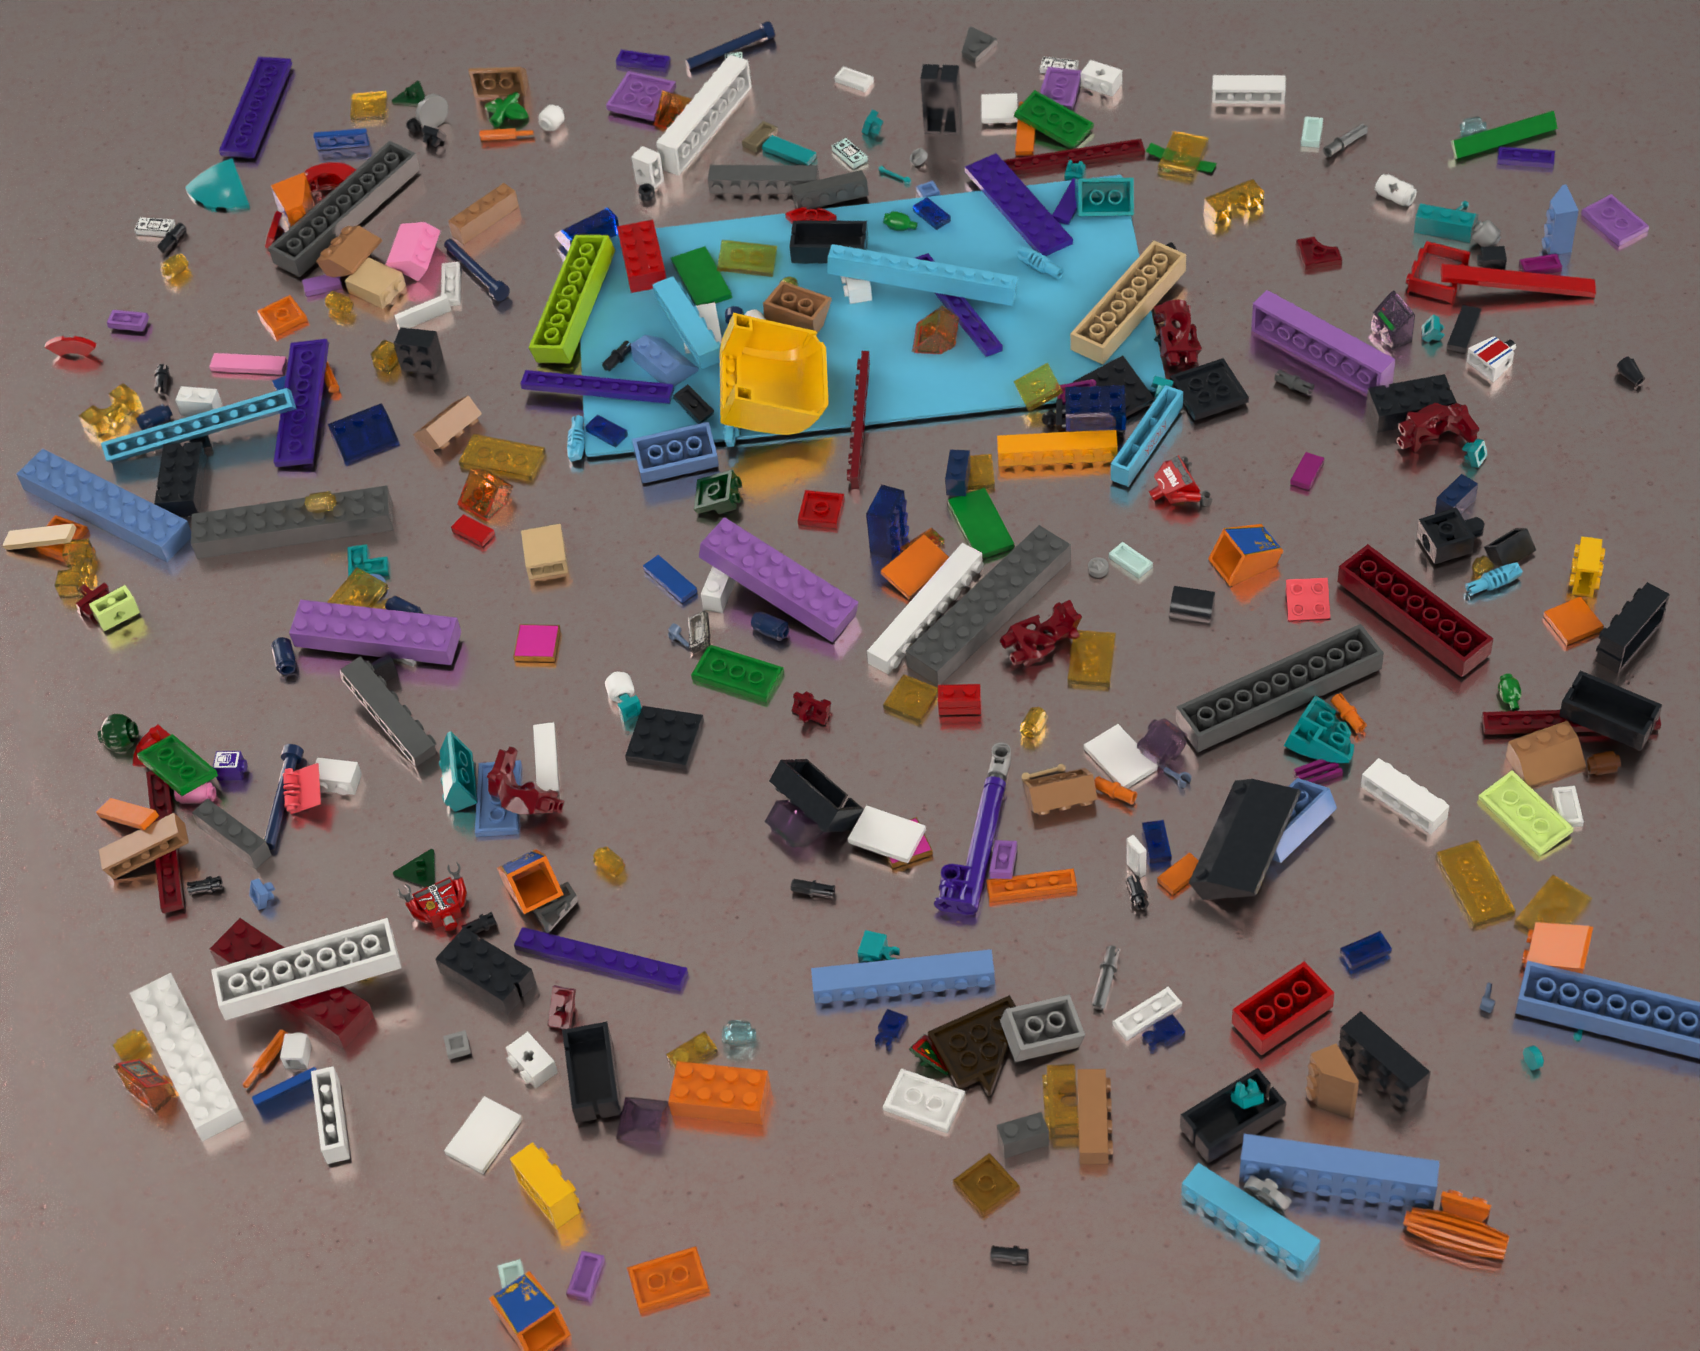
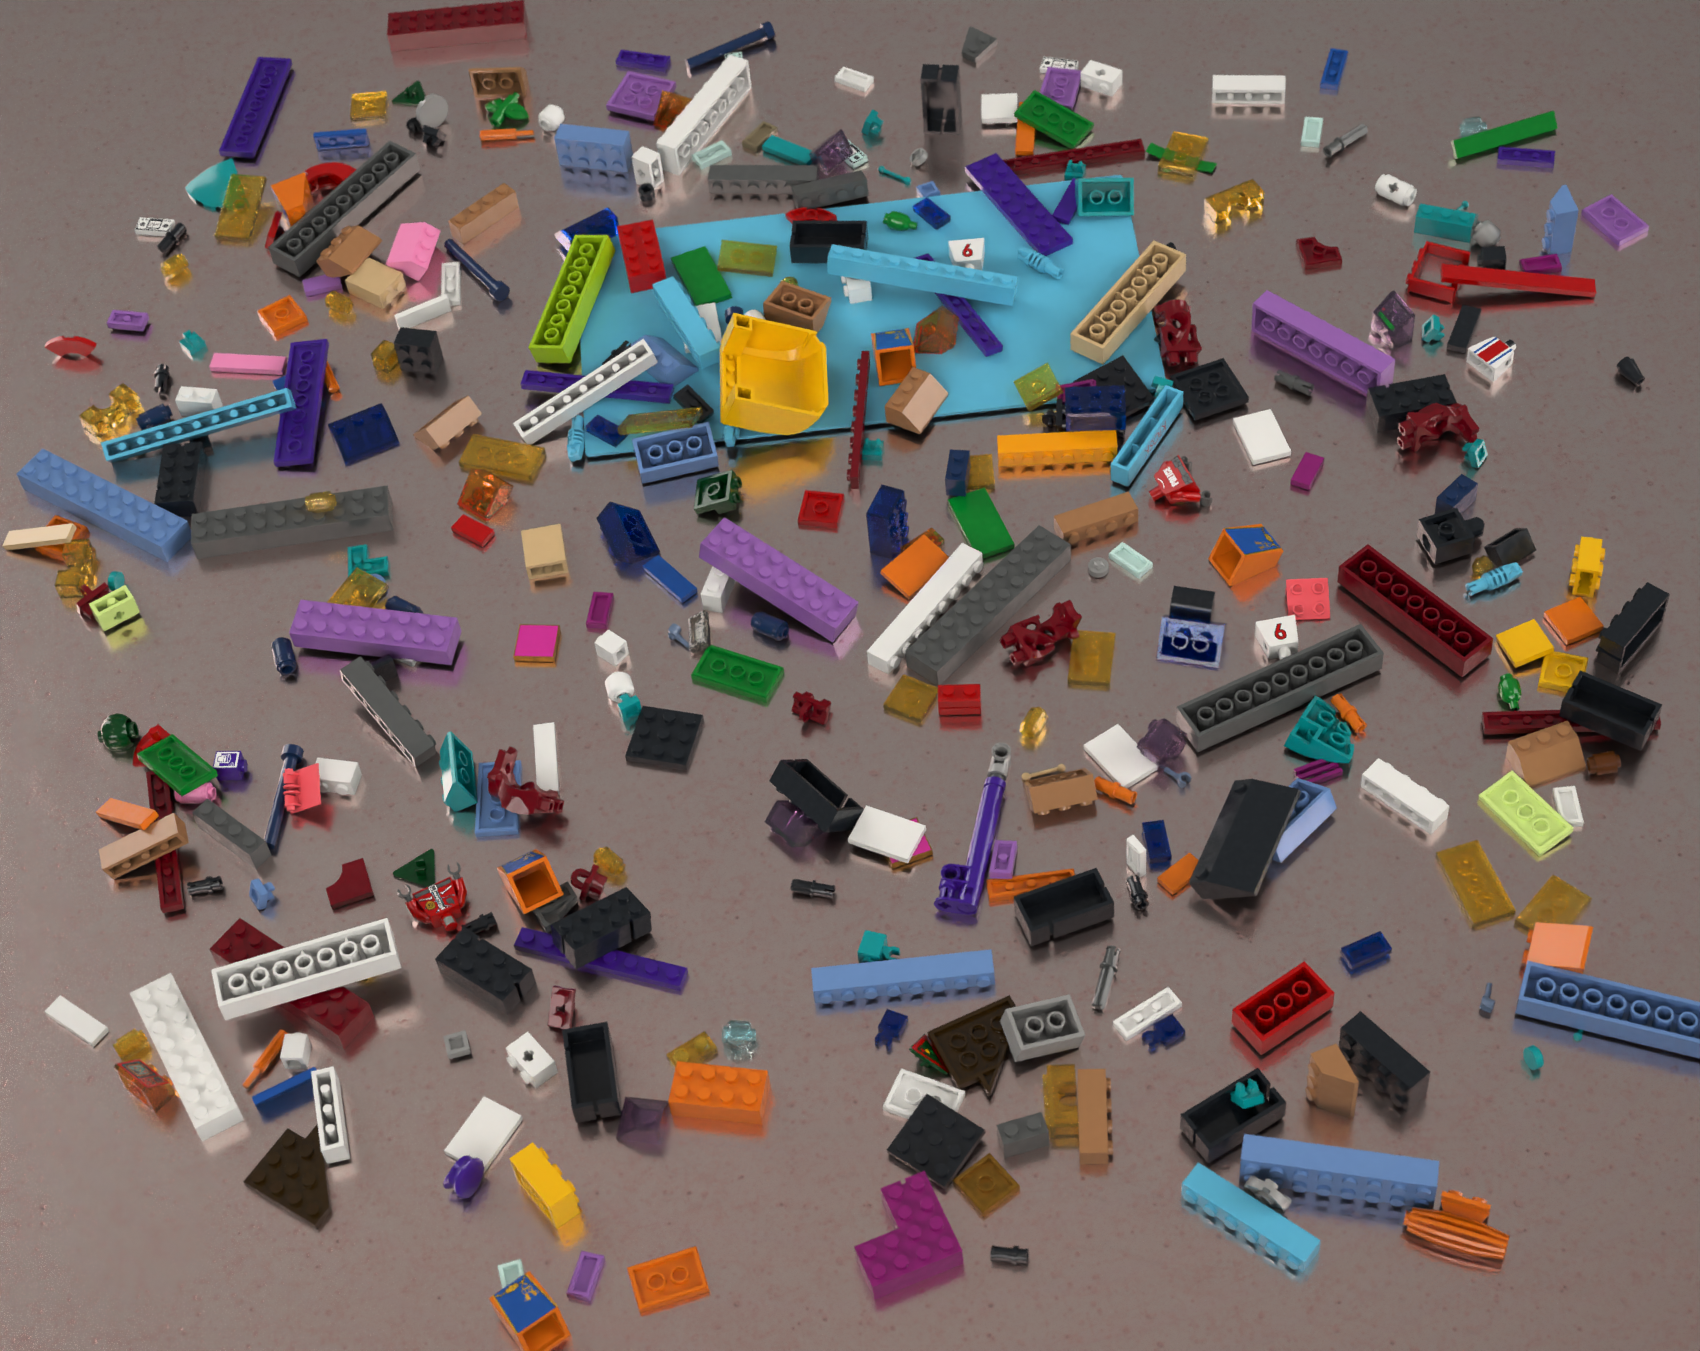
(76, 1021): none -> white tile
(115, 580): none -> teal tile
(192, 342): none -> teal tile
(240, 207): none -> clear yellow tile
(295, 1177): none -> dark brown wing
(351, 886): none -> dark red tile
(457, 25): none -> dark red brick
(465, 1176): none -> dark purple piece
(585, 392): none -> white brick
(593, 884): none -> dark red hips
(594, 147): none -> medium blue brick
(600, 610): none -> magenta tile
(601, 927): none -> black piece
(611, 648): none -> white brick
(627, 533): none -> clear blue slope
(660, 421): none -> clear yellow tile
(711, 154): none -> light aqua tile
(831, 152): none -> clear purple slope
(873, 449): none -> teal tile
(893, 355): none -> orange slope
(915, 401): none -> medium nougat slope
(919, 1244): none -> magenta piece
(936, 1141): none -> black plate
(967, 253): none -> white torso
(1063, 906): none -> black piece
(1096, 518): none -> medium nougat brick
(1191, 640): none -> clear blue slope
(1261, 437): none -> white tile
(1277, 636): none -> white torso
(1334, 69): none -> blue tile
(1524, 643): none -> yellow tile
(1561, 670): none -> yellow tile

